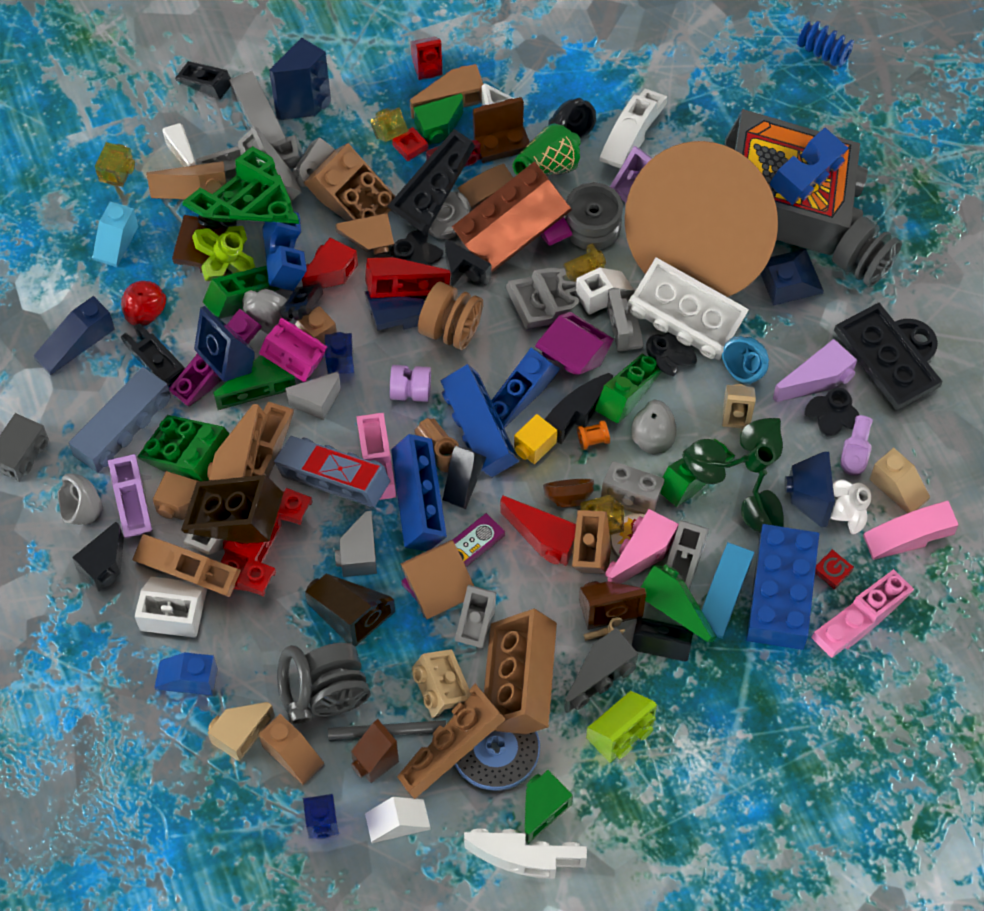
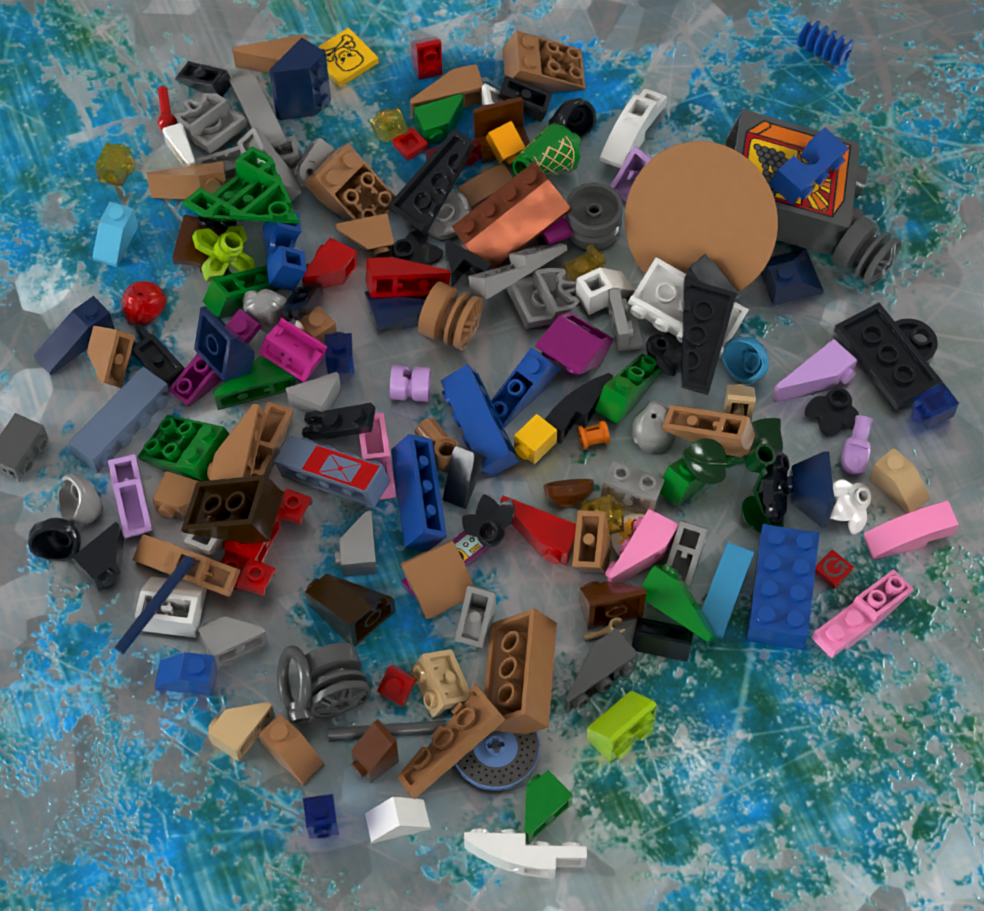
(54, 539): none -> black hair
(110, 354): none -> medium nougat slope
(154, 605): none -> dark blue bar
(166, 118): none -> red bar
(210, 121): none -> light grey plate
(230, 638): none -> light grey slope
(264, 54): none -> medium nougat slope
(339, 422): none -> black hinge
(347, 57): none -> yellow tile
(396, 685): none -> red plate
(489, 517): none -> black plate
(505, 143): none -> light orange brick
(521, 264): none -> light grey slope
(535, 99): none -> black slope
(543, 63): none -> medium nougat slope
(703, 332): none -> black wing
(707, 272): none -> black slope
(729, 430): none -> medium nougat slope
(776, 487): none -> black hinge
(934, 406): none -> clear blue brick

